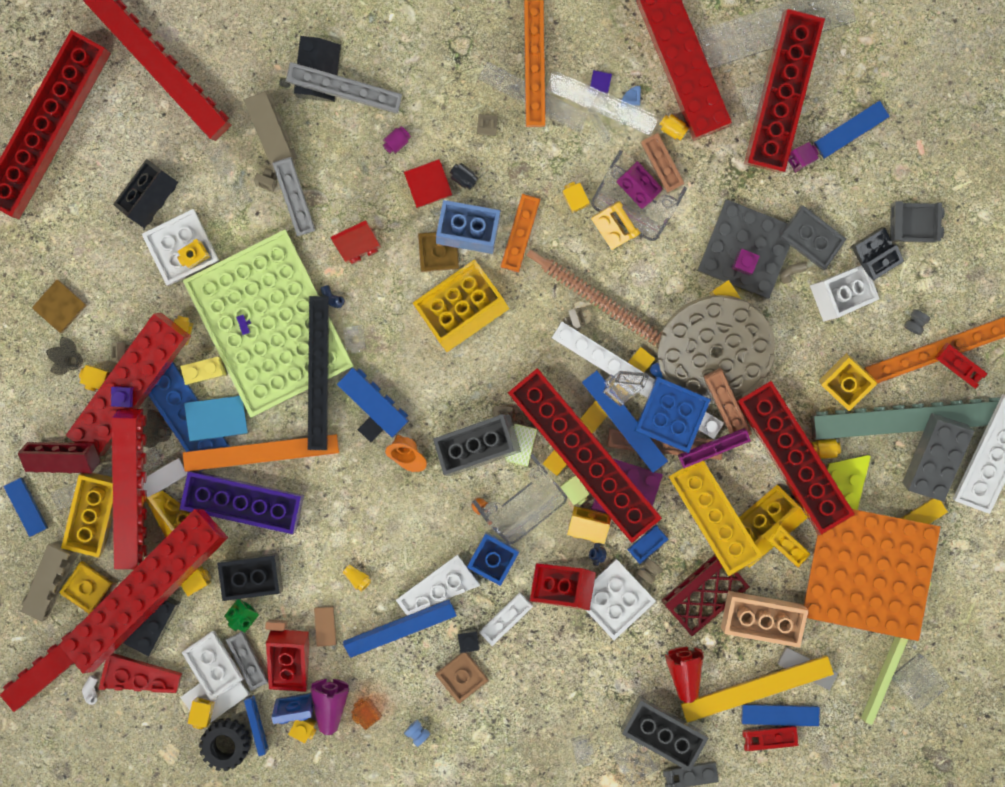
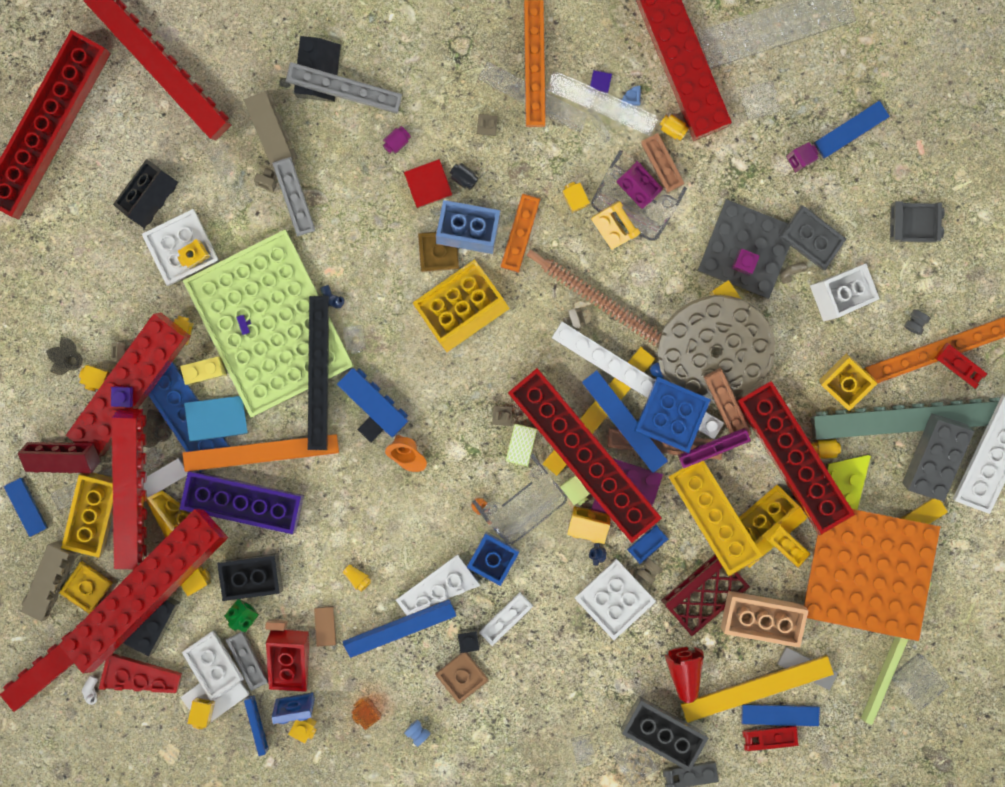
(59, 306): pearl gold tile -> none
(214, 755): black tyre -> none
(329, 703): magenta cone -> none
(356, 242): red slope -> none
(477, 445): dark grey brick -> none
(563, 586): red slope -> none
(624, 385): clear slope -> none
(784, 91): red brick -> none
(877, 253): black slope -> none

